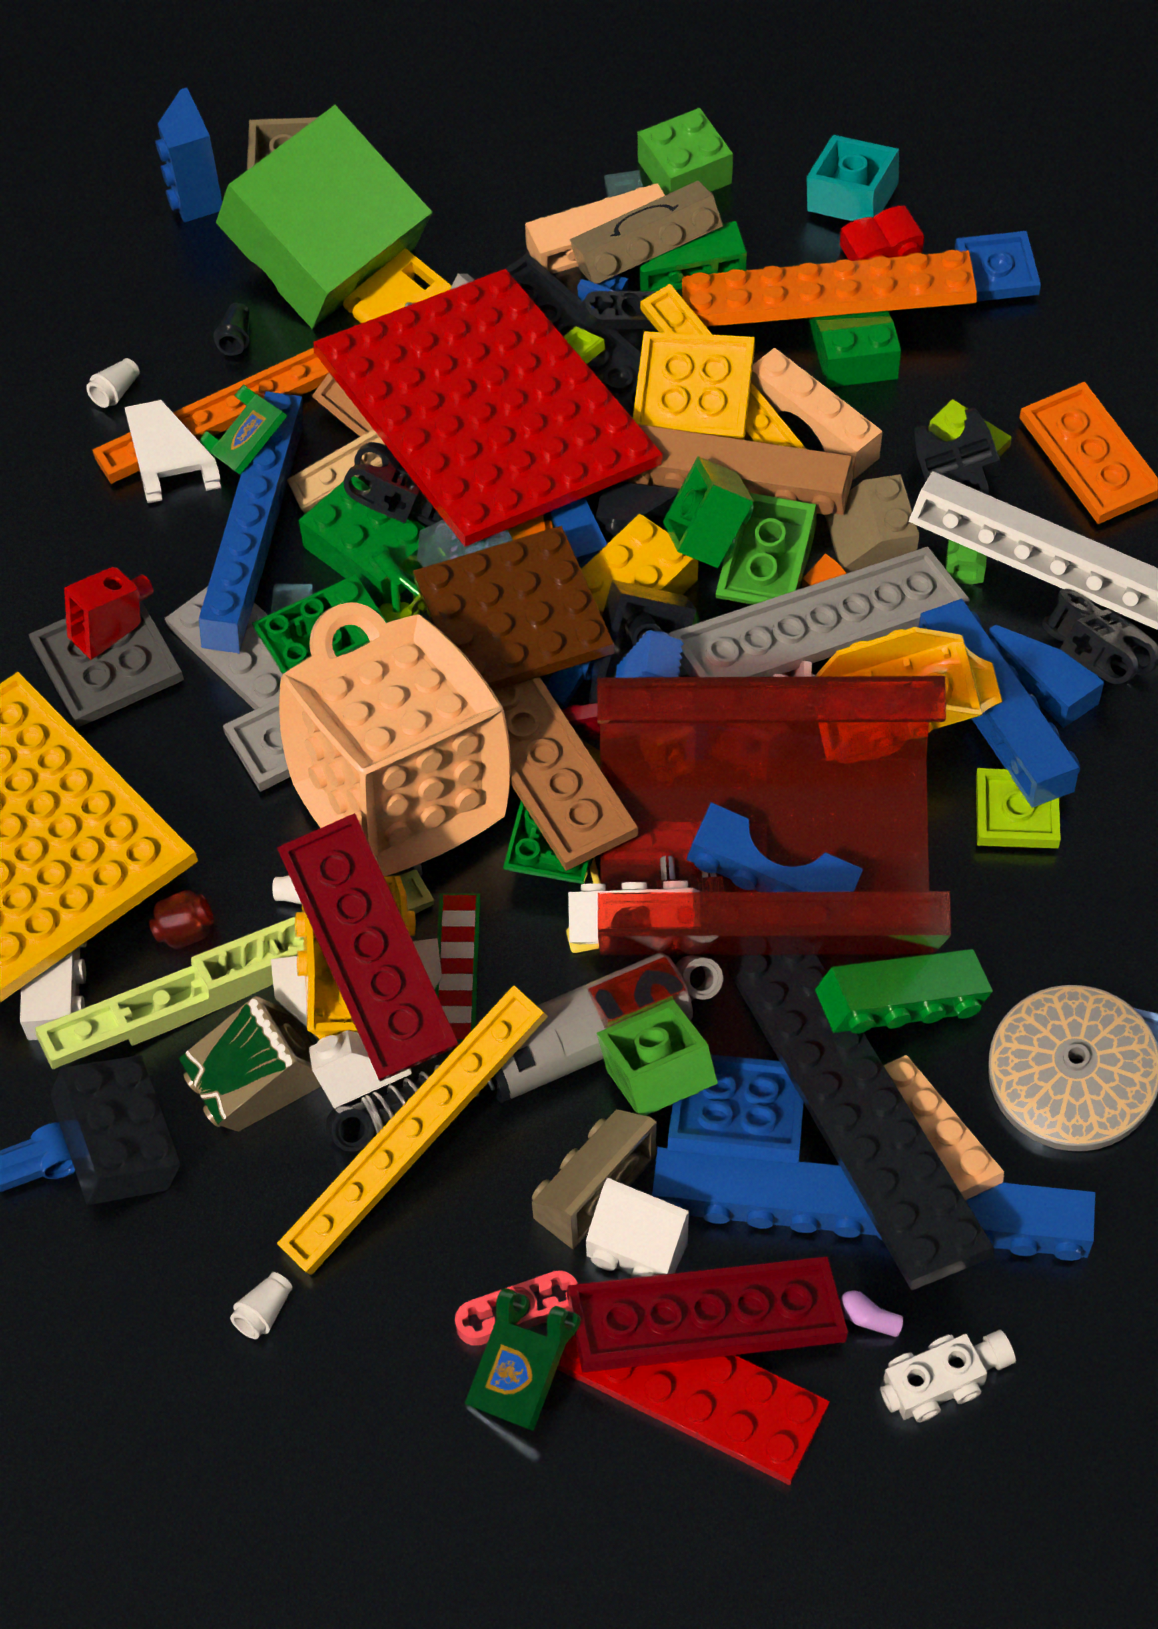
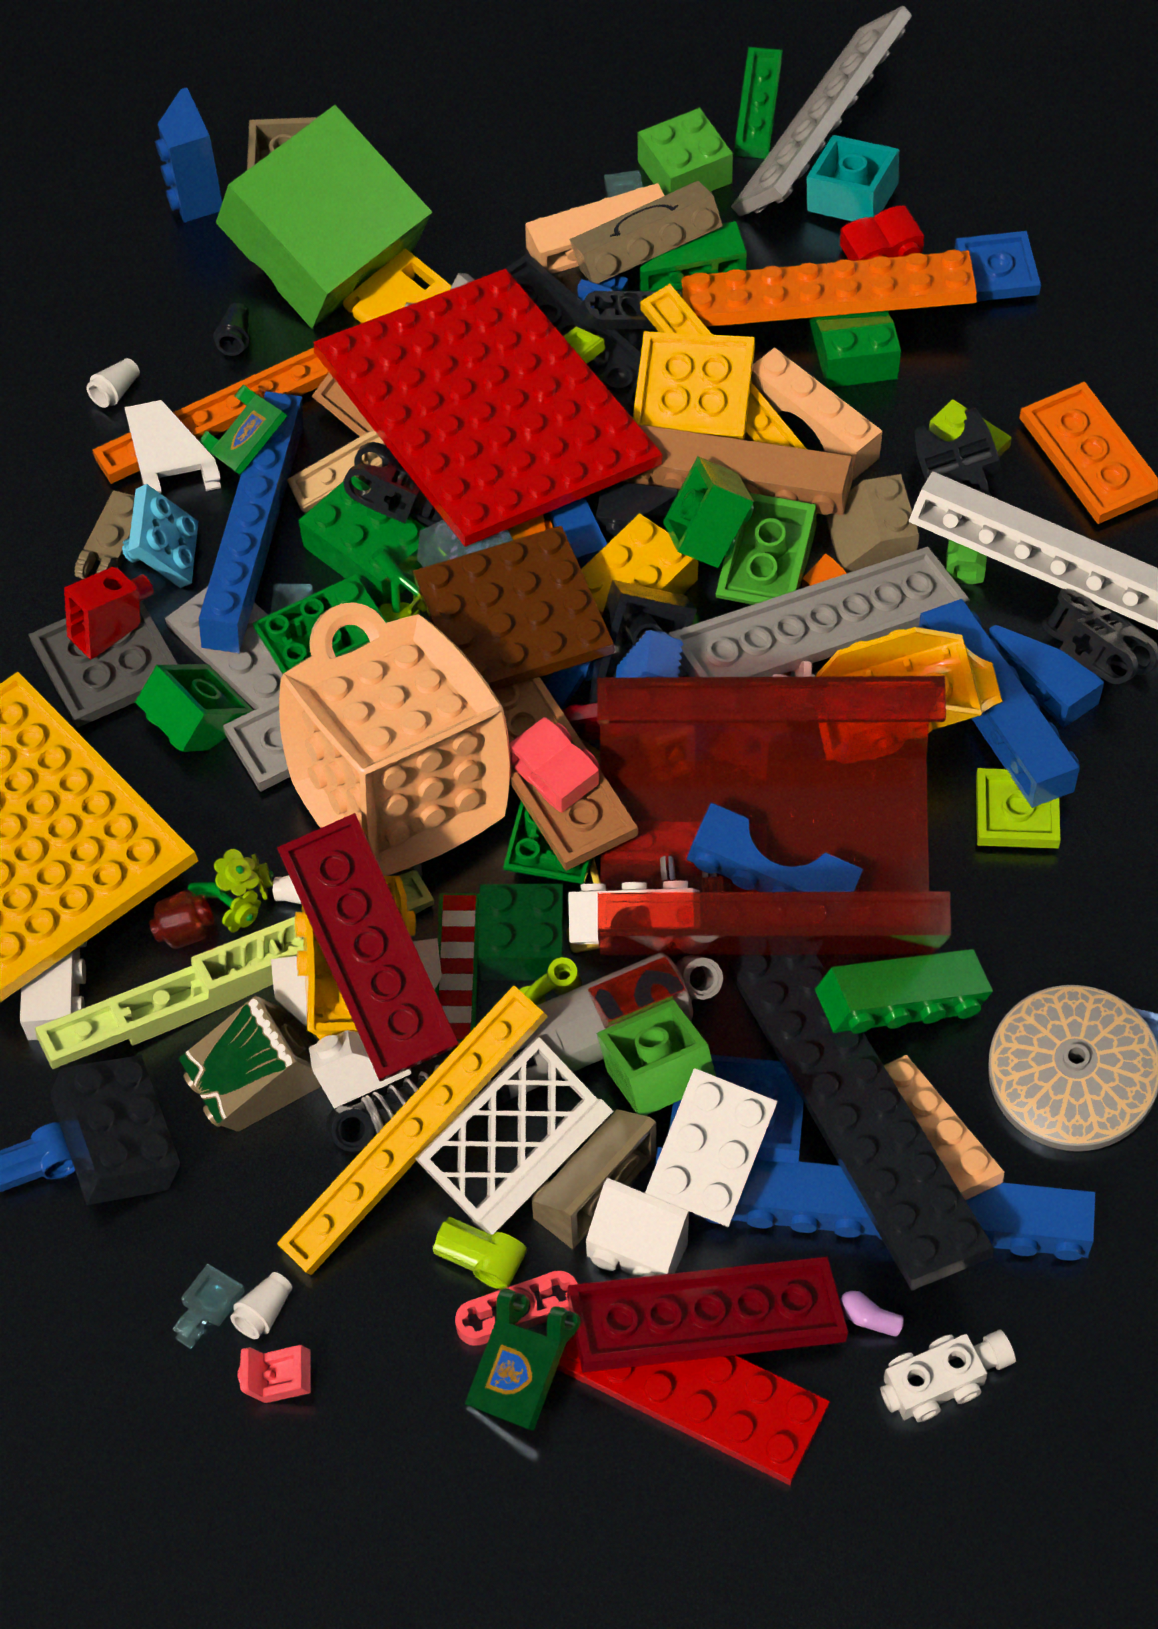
(107, 536): none -> dark tan hinge
(159, 542): none -> medium azure plate
(190, 705): none -> green slope
(208, 1299): none -> clear light blue plate
(237, 875): none -> lime plant
(275, 1373): none -> coral bracket
(490, 1257): none -> lime piece
(519, 930): none -> dark green brick
(540, 1162): none -> white fence
(554, 764): none -> coral brick
(561, 977): none -> lime plant
(711, 1147): none -> white brick
(758, 103): none -> green tile
(821, 113): none -> light grey plate

